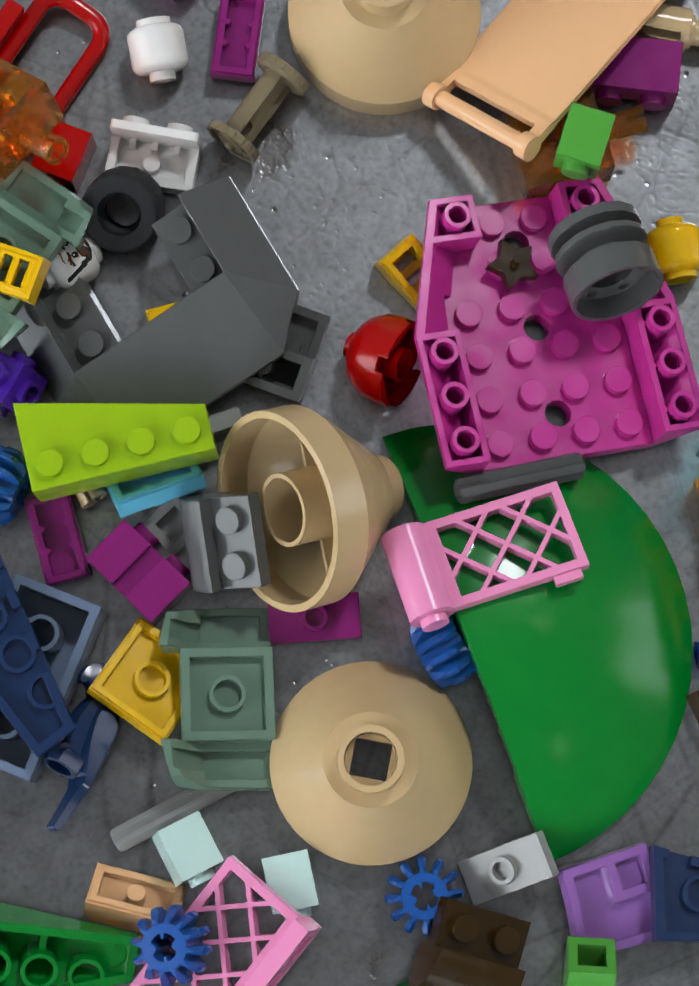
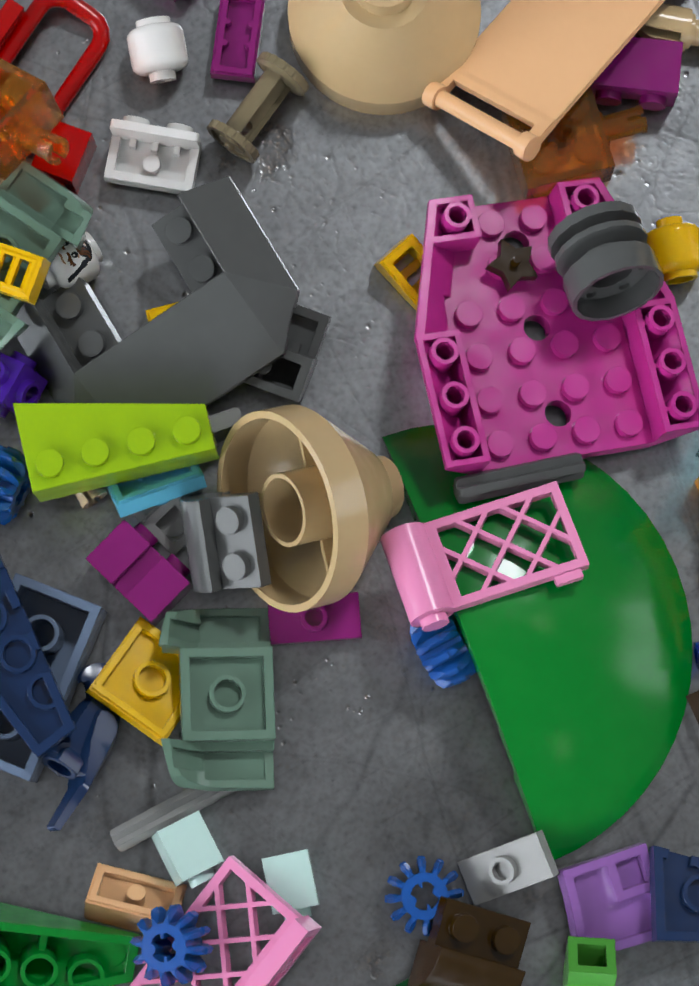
(58, 539): magenta plate -> none
(146, 193): black tyre -> none
(361, 816): tan cone -> none
(382, 359): red cylinder -> none
(583, 142): bright green brick -> none

